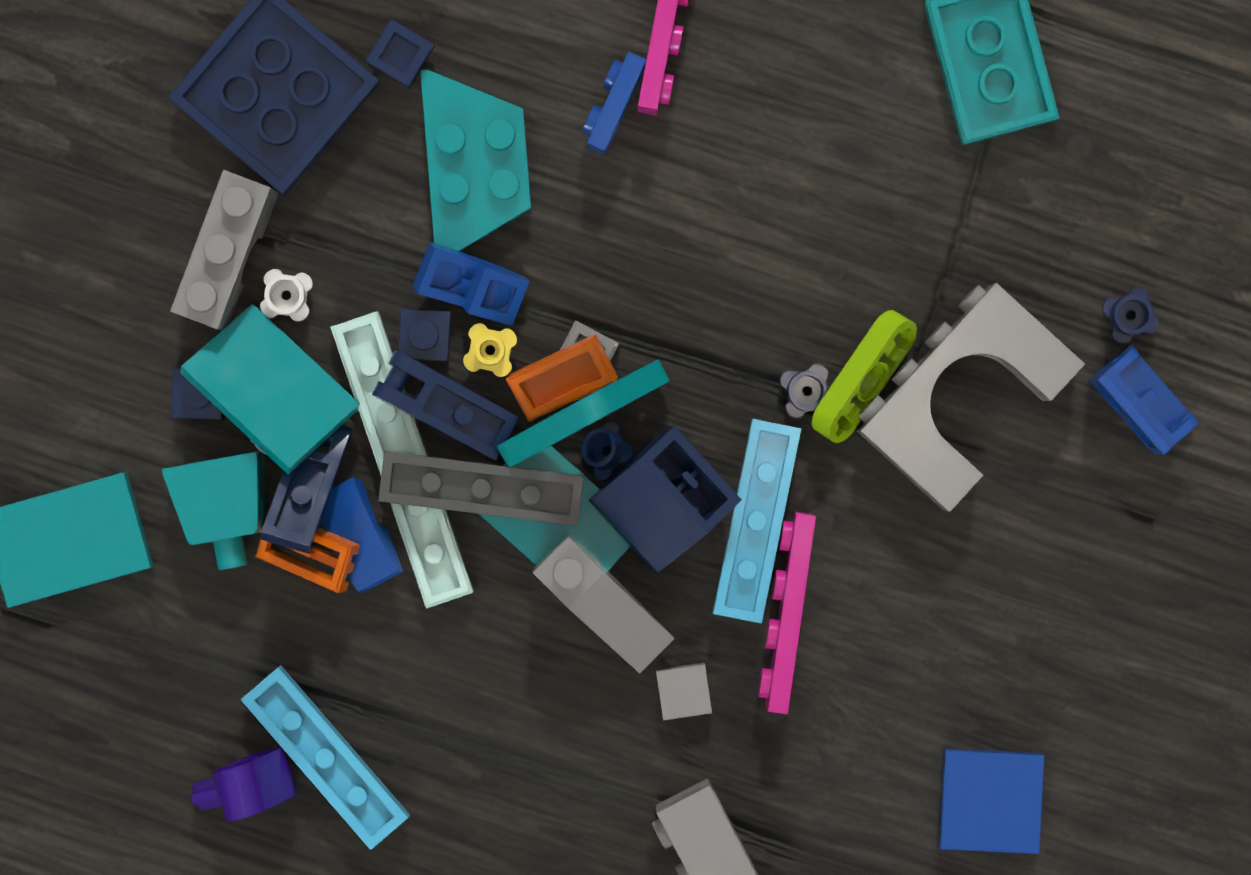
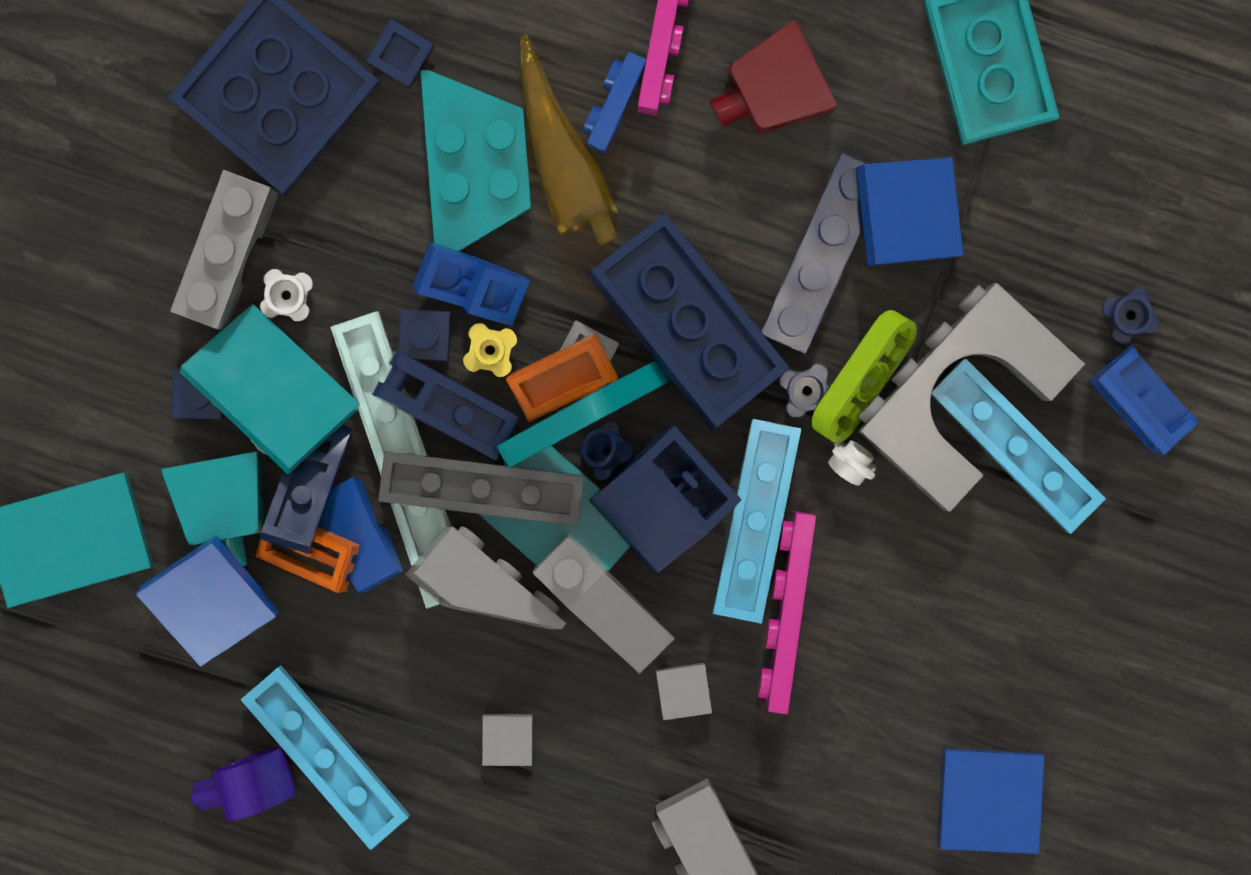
(207, 601): none -> tile
(467, 580): none -> light grey slope
(507, 740): none -> light grey tile
(566, 169): none -> clear yellow piece
(688, 321): none -> dark blue plate
(775, 85): none -> dark red torso
(818, 260): none -> plate
(852, 462): none -> white plate
(909, 211): none -> blue tile
(1017, 446): none -> medium azure plate

